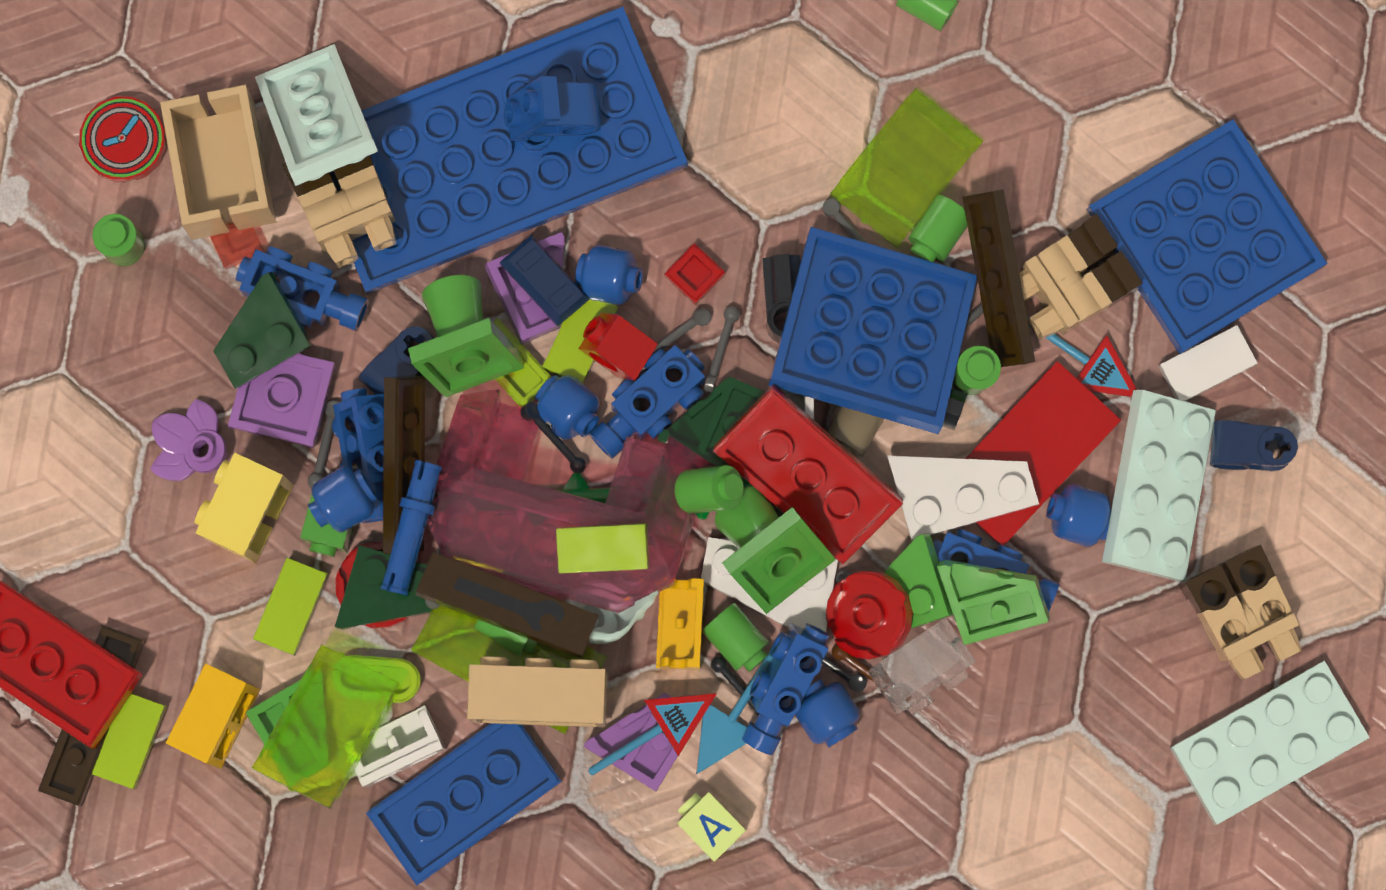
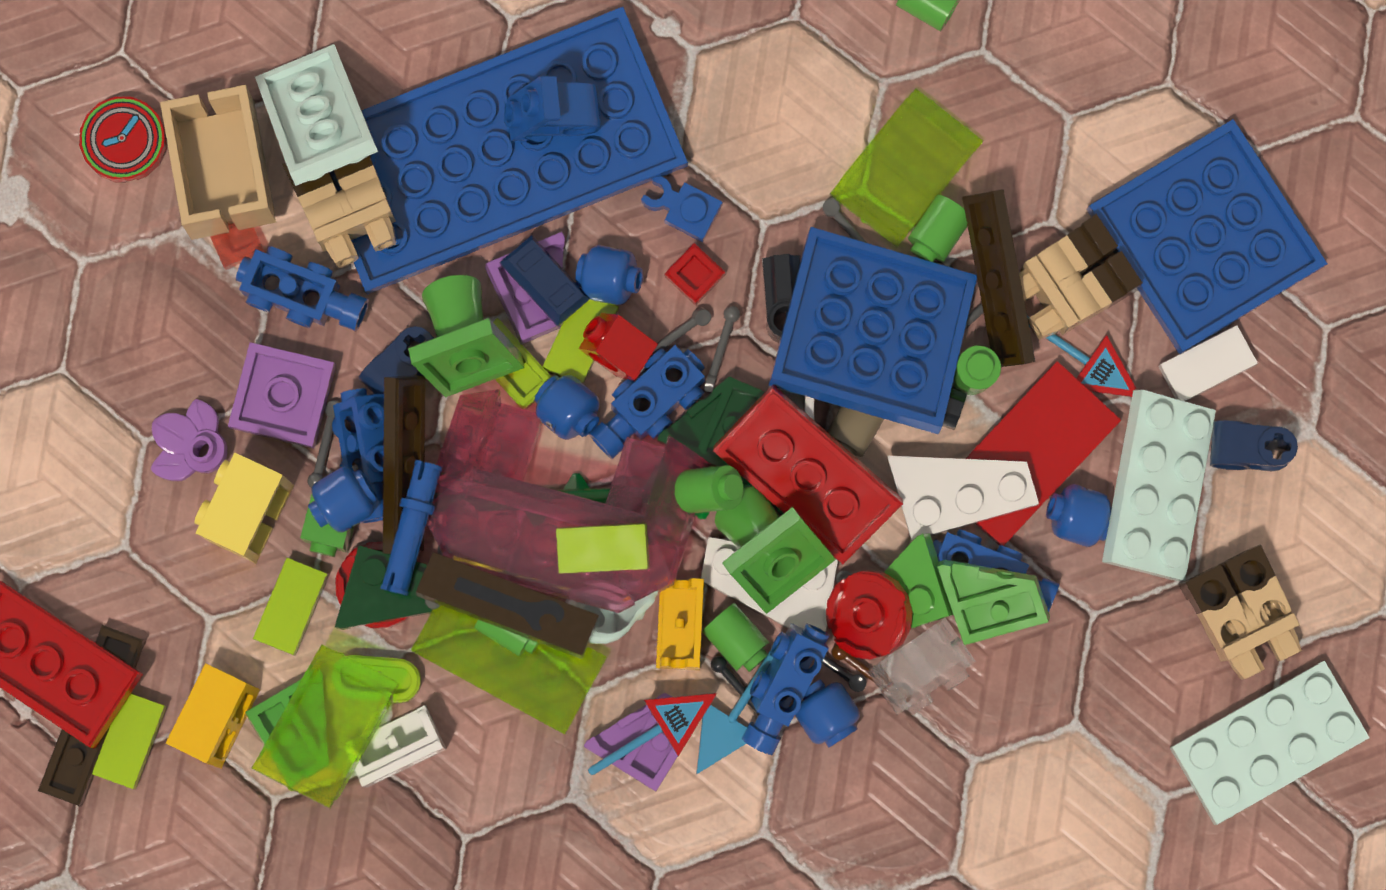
(118, 240): bright green brick -> none
(261, 334): dark green wing -> none
(463, 798): blue tile -> none
(530, 412): black hinge -> none
(537, 693): tan piece -> none
(689, 210): none -> blue plate
(709, 824): yellowish green brick -> none

